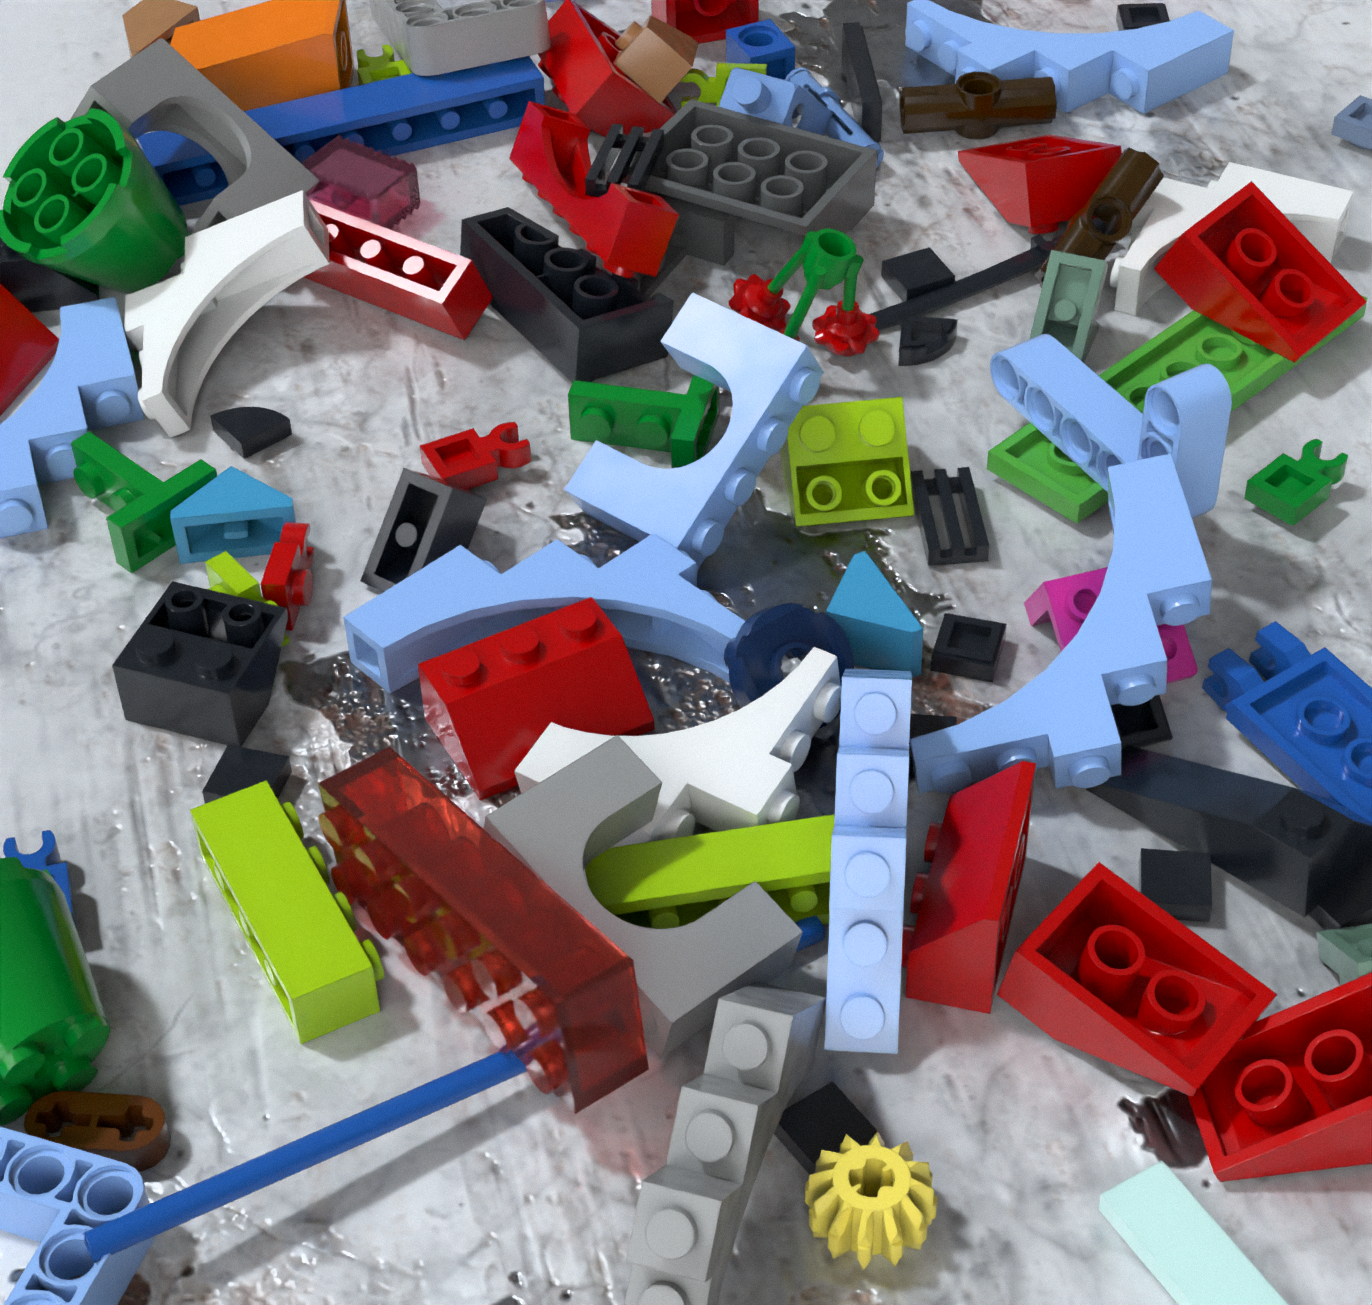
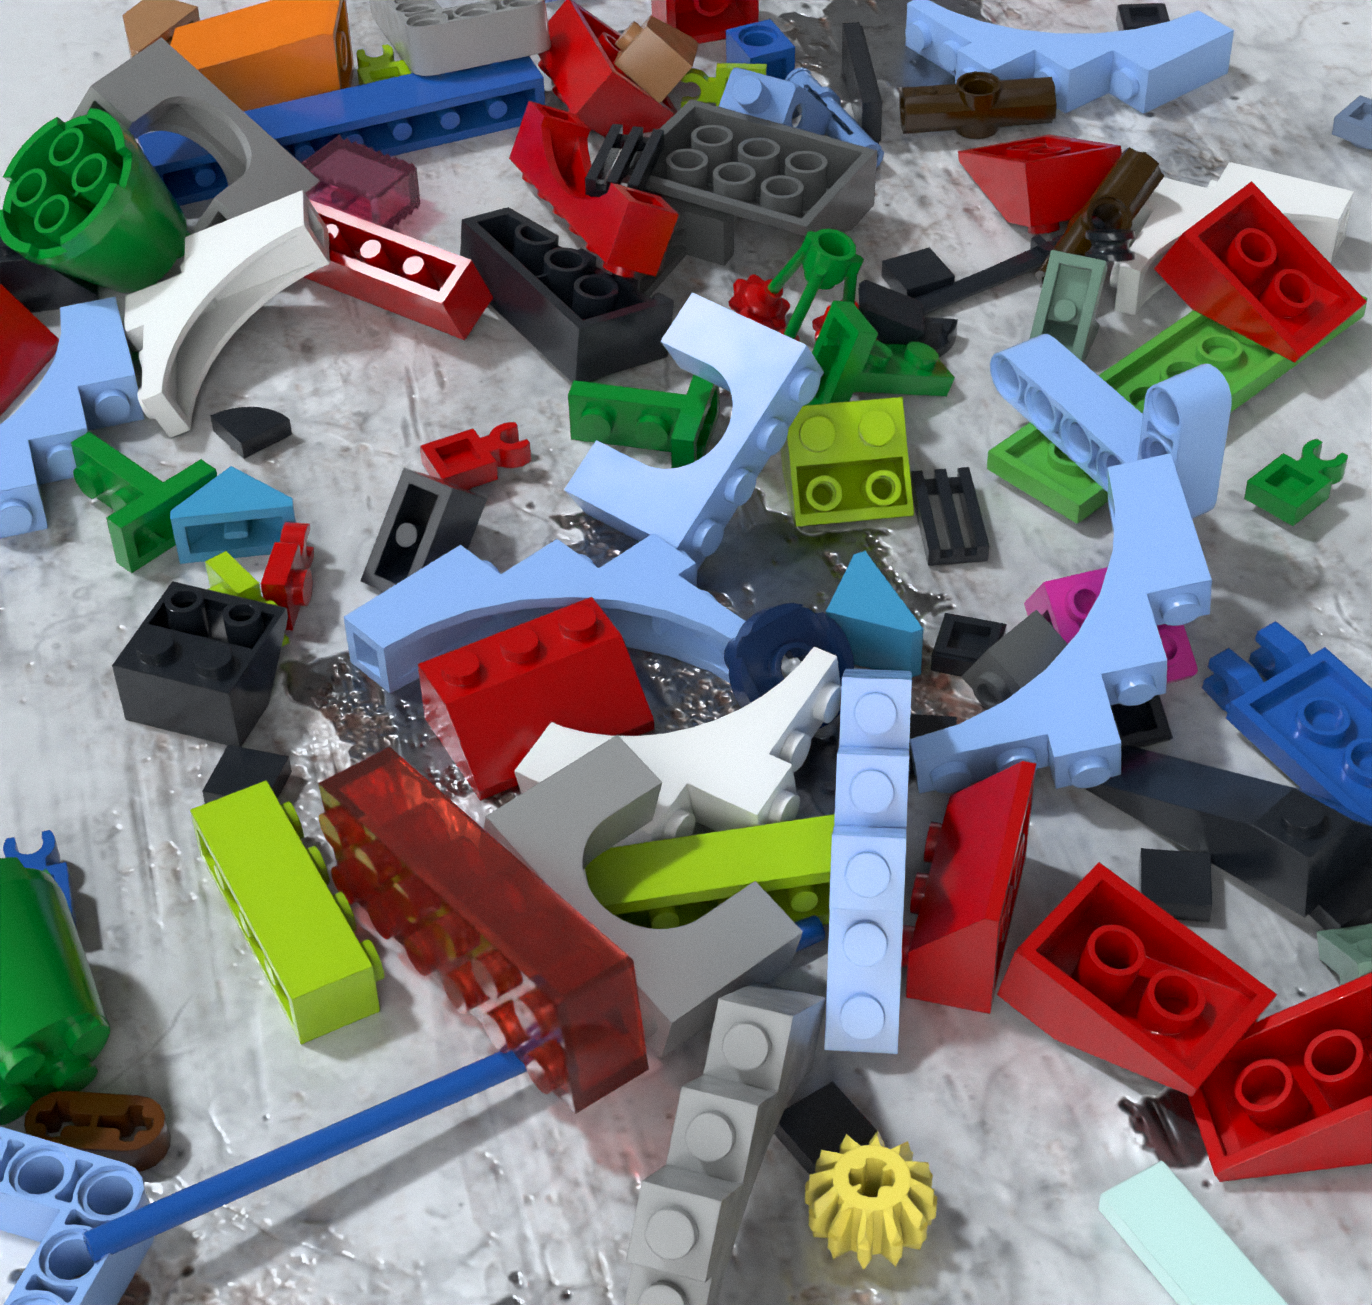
(860, 363): none -> green bracket
(891, 313): none -> black slope
(1014, 660): none -> dark grey brick
(1110, 244): none -> black bush

